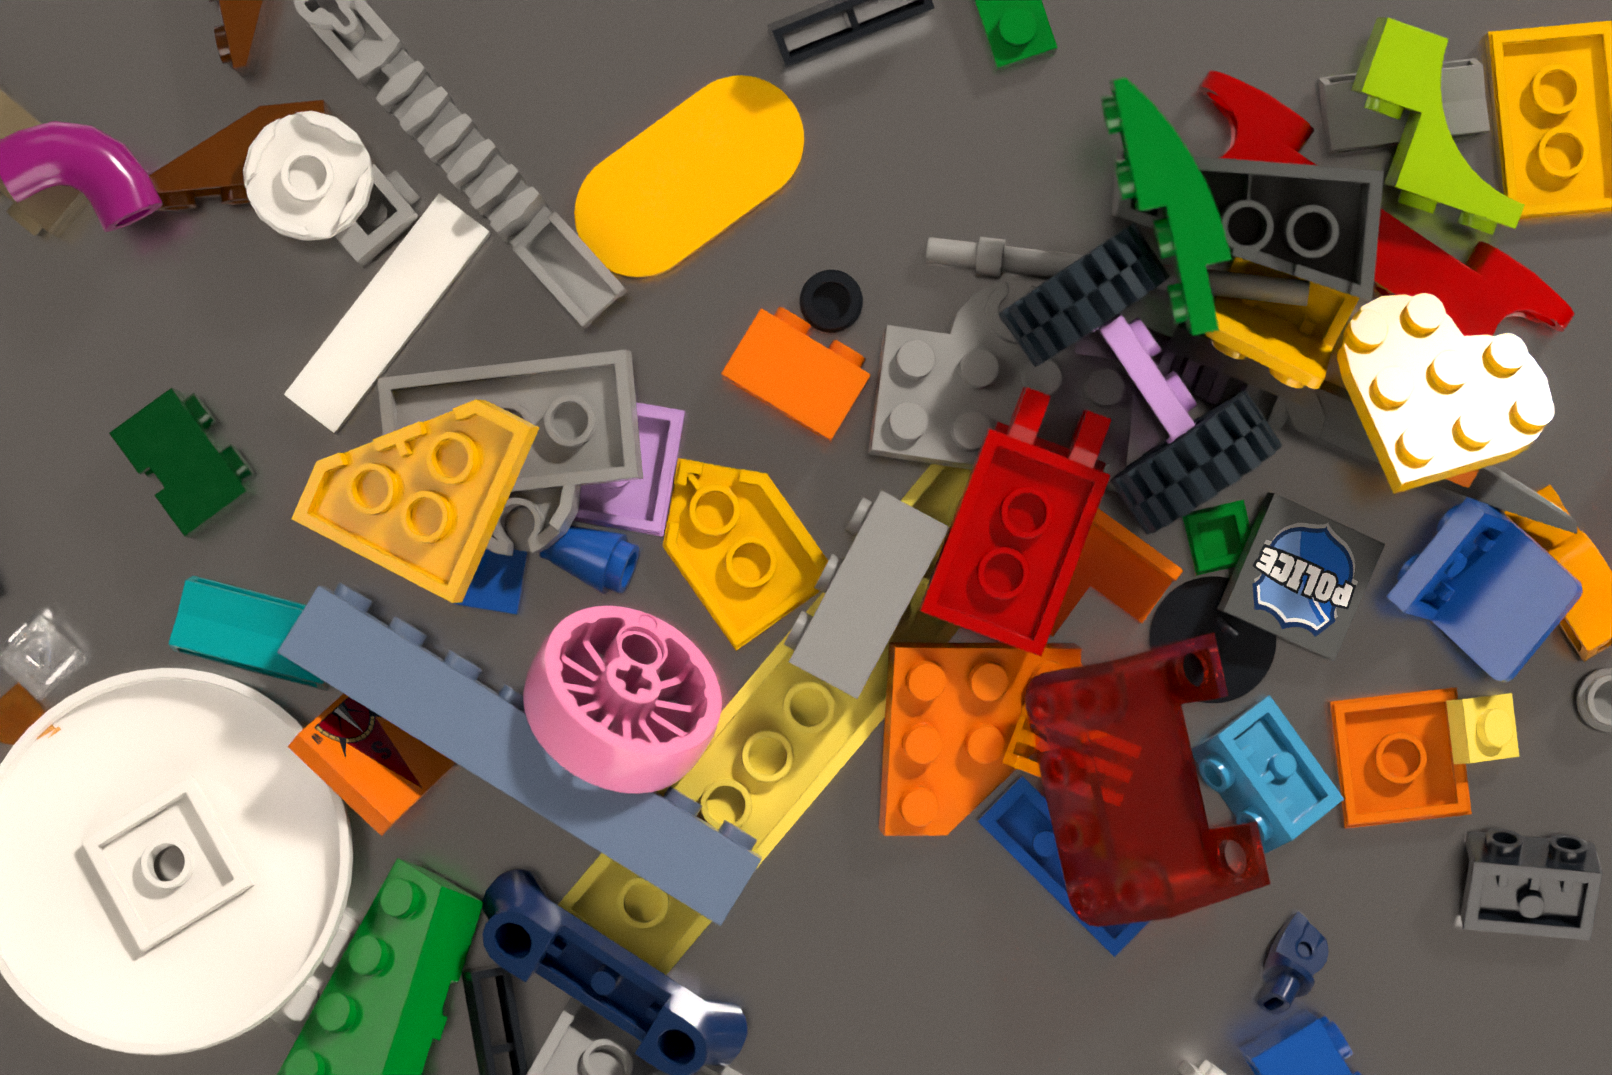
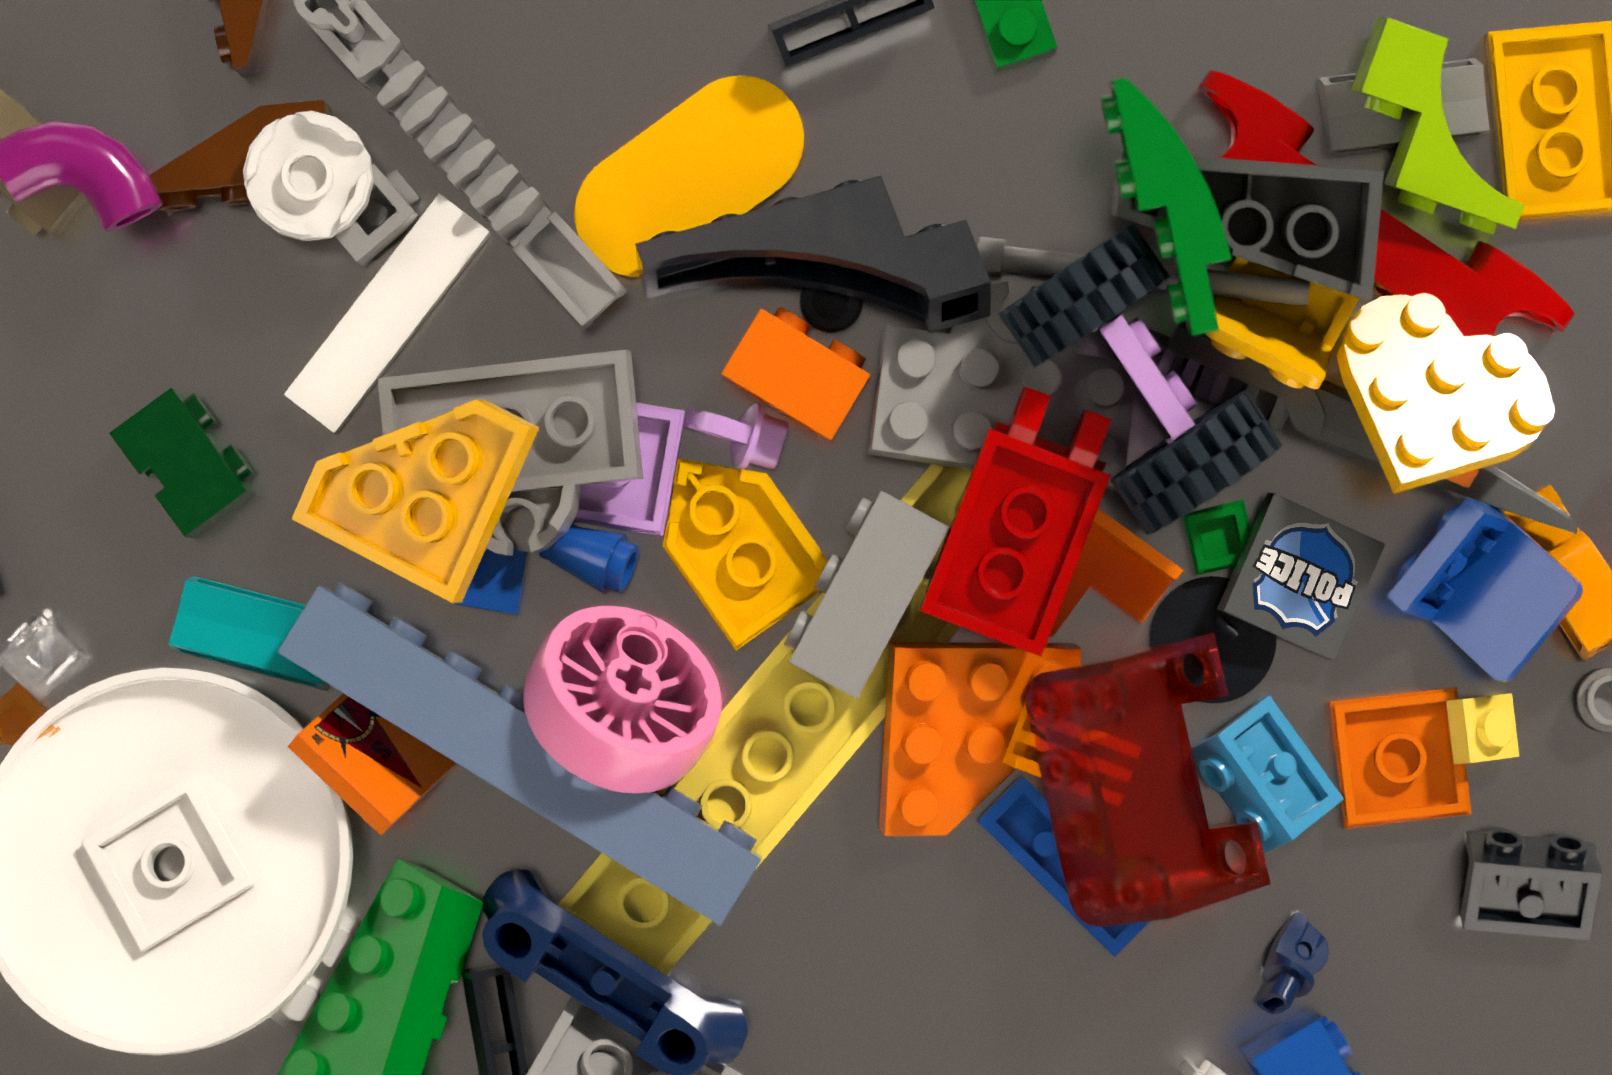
(753, 438): none -> lavender piece
(834, 243): none -> black arch

